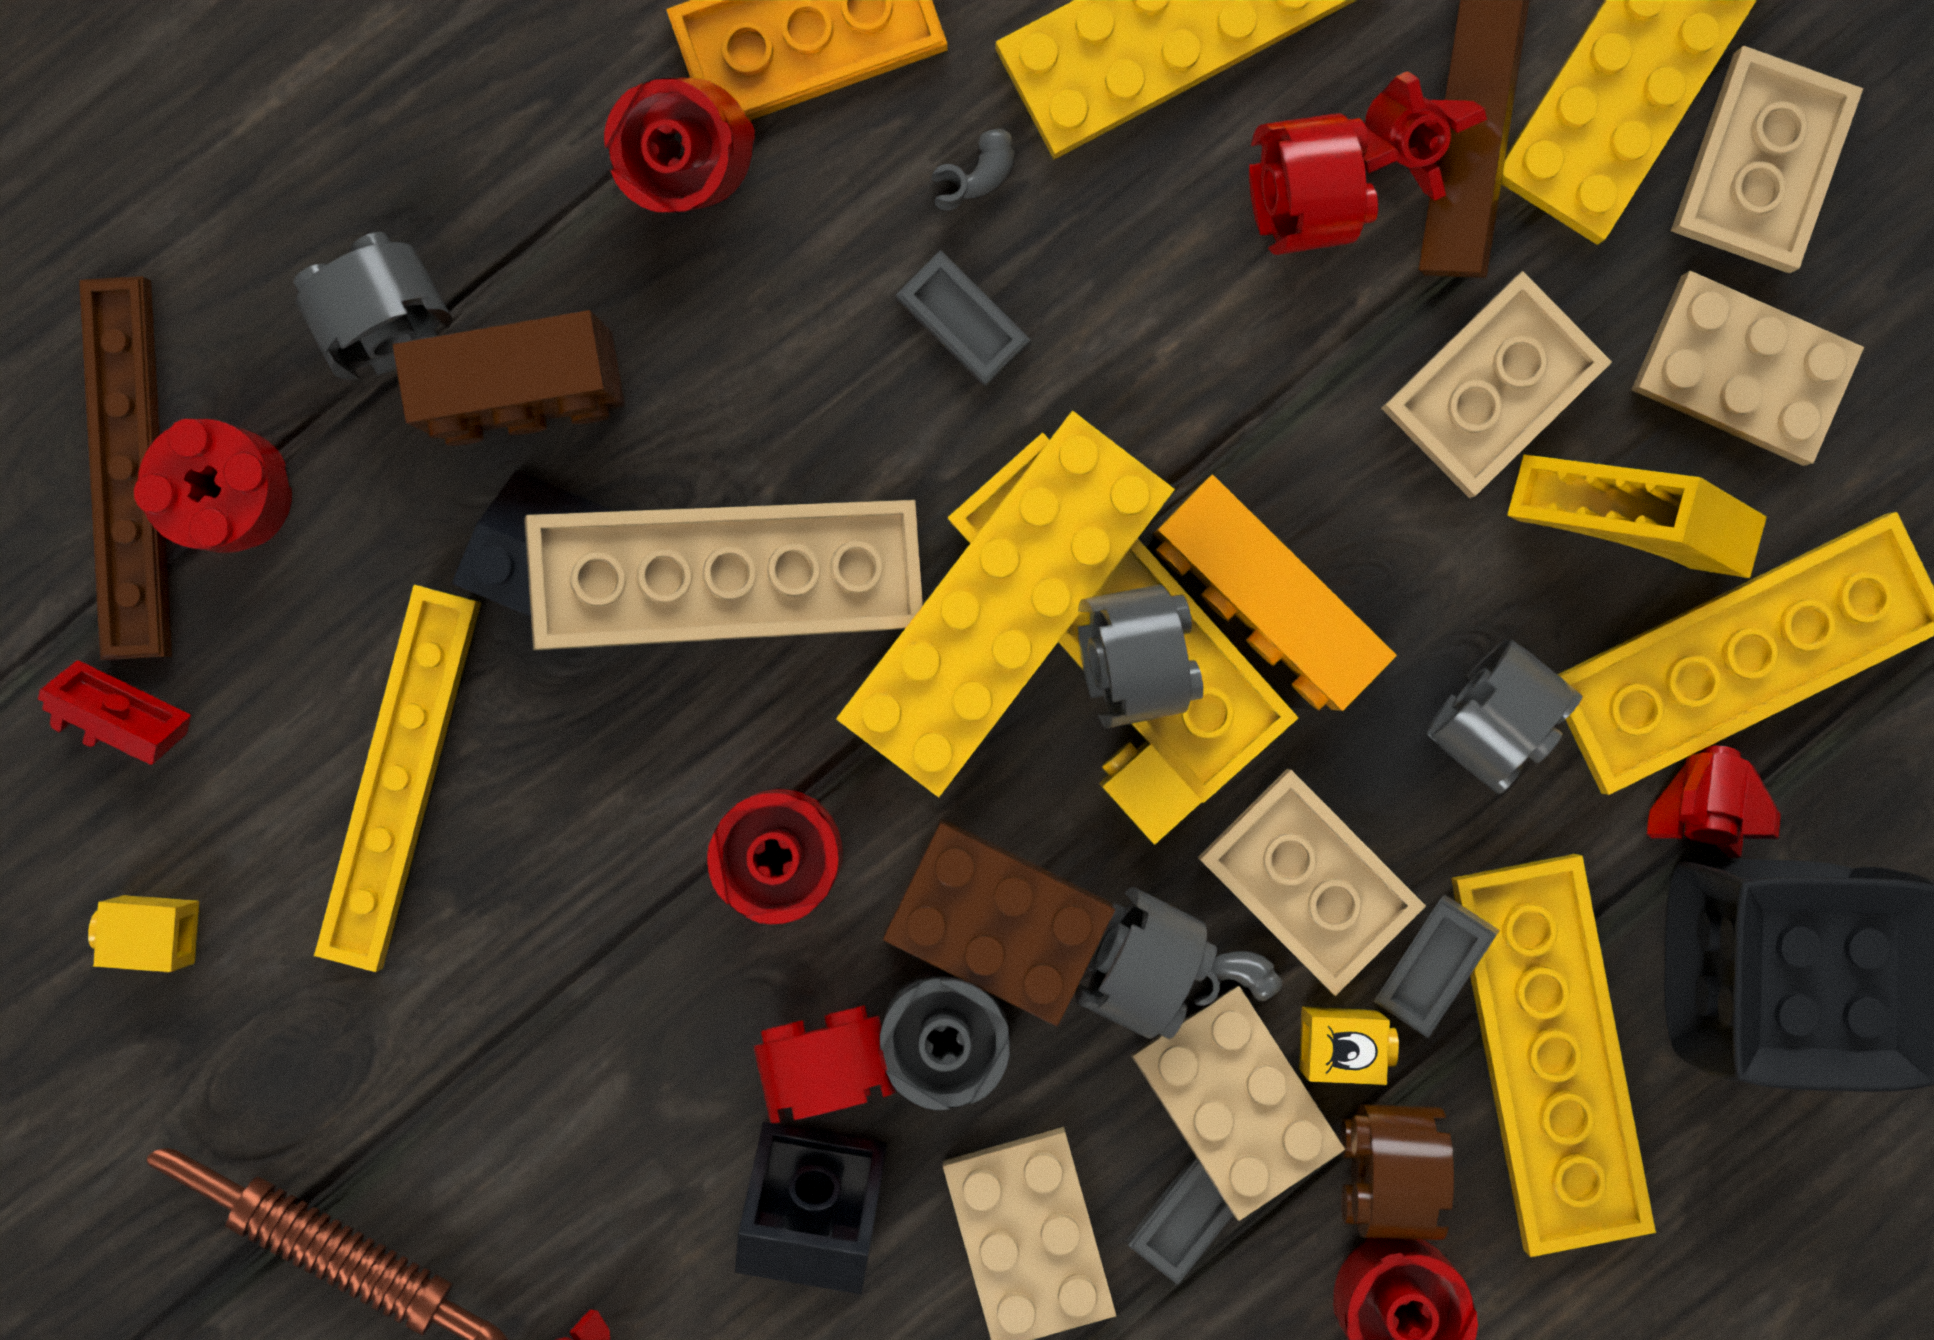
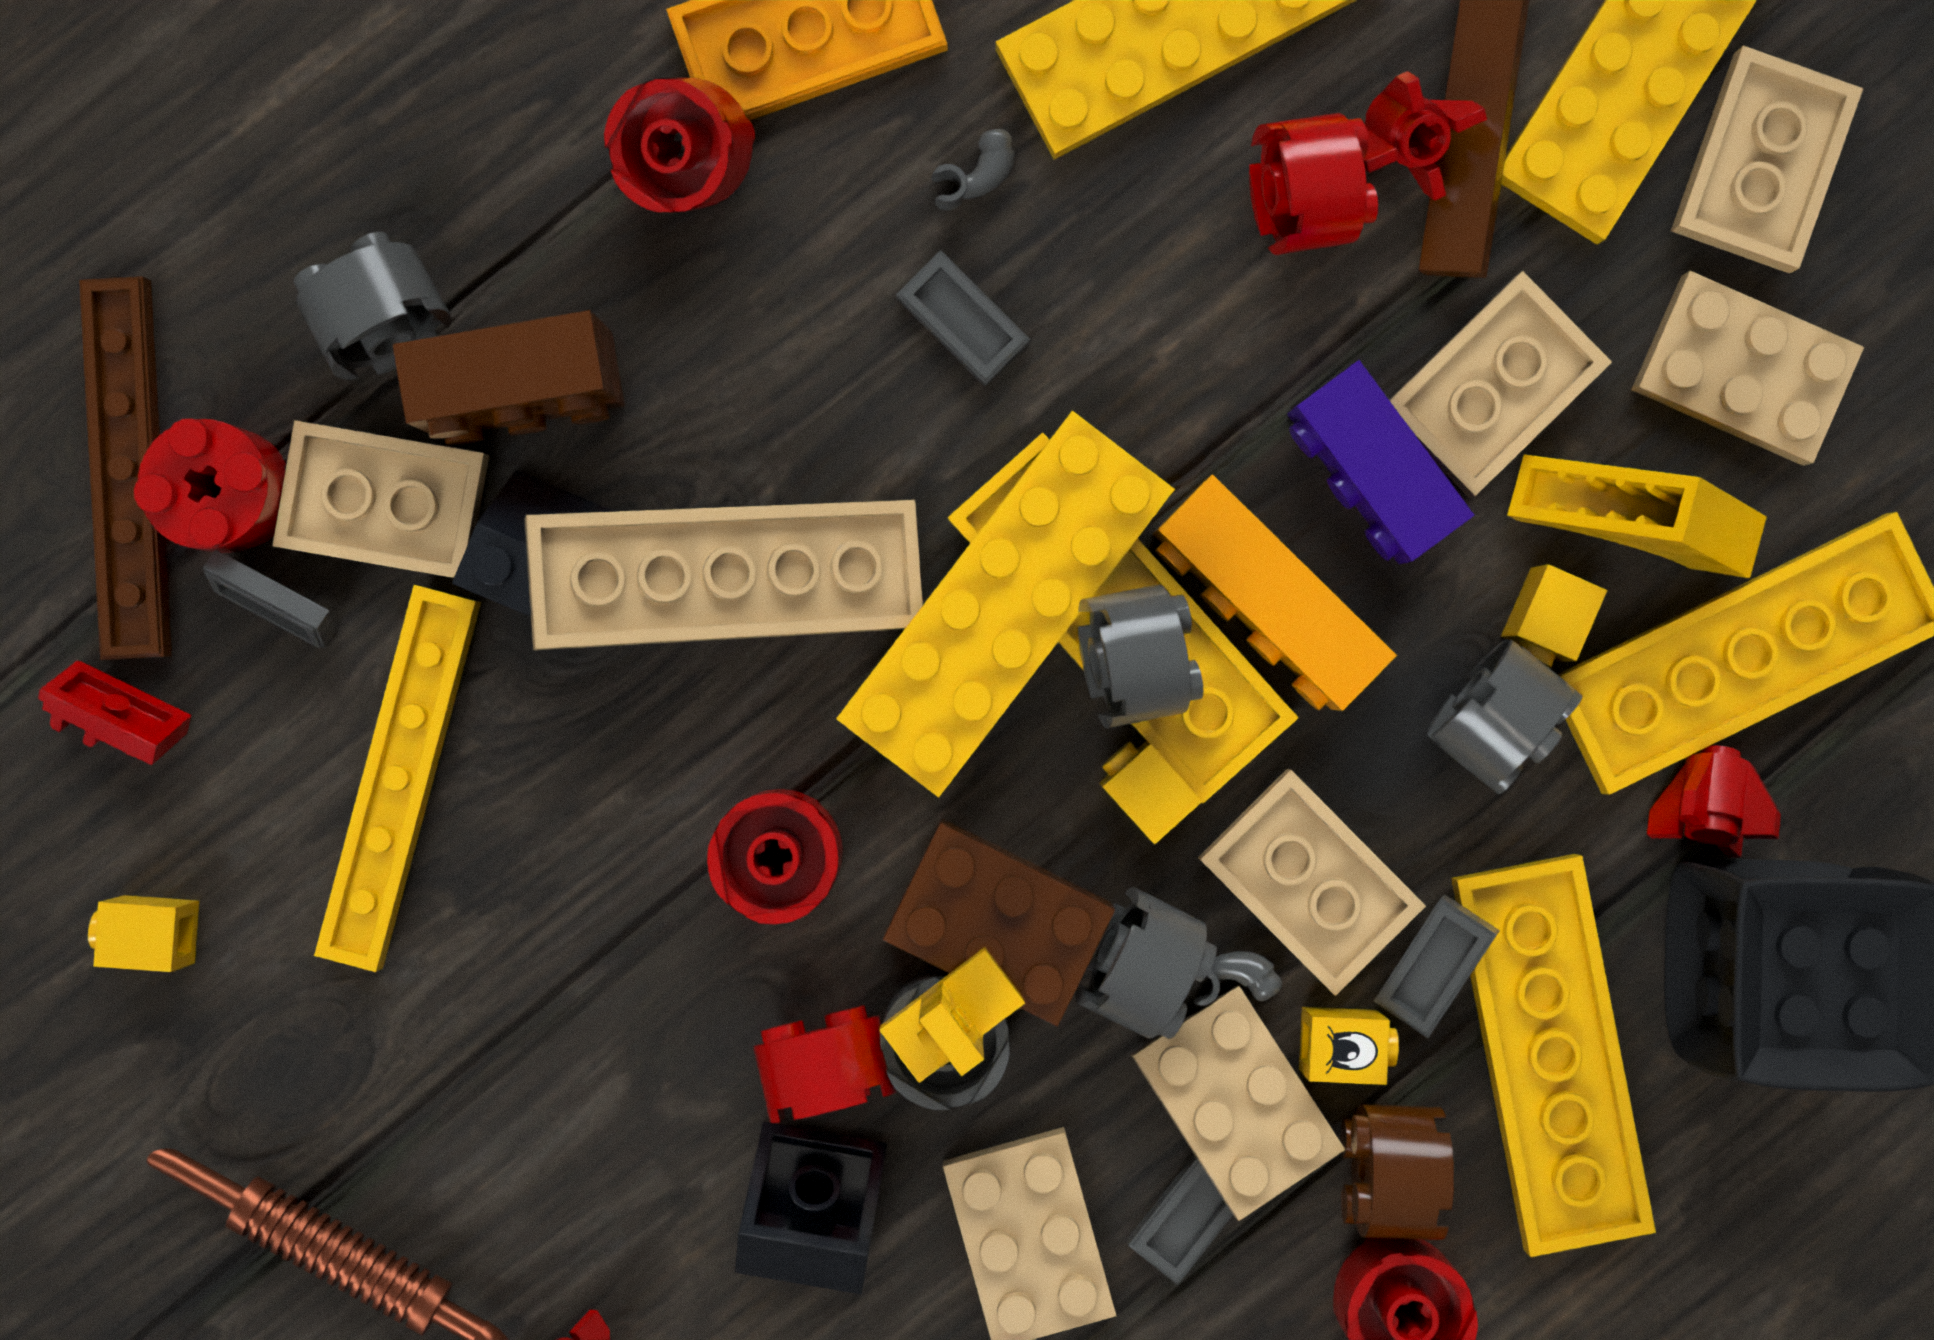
(269, 600): none -> dark grey tile
(379, 499): none -> tan plate
(953, 1017): none -> yellow bracket
(1378, 465): none -> dark purple brick
(1553, 614): none -> yellow brick

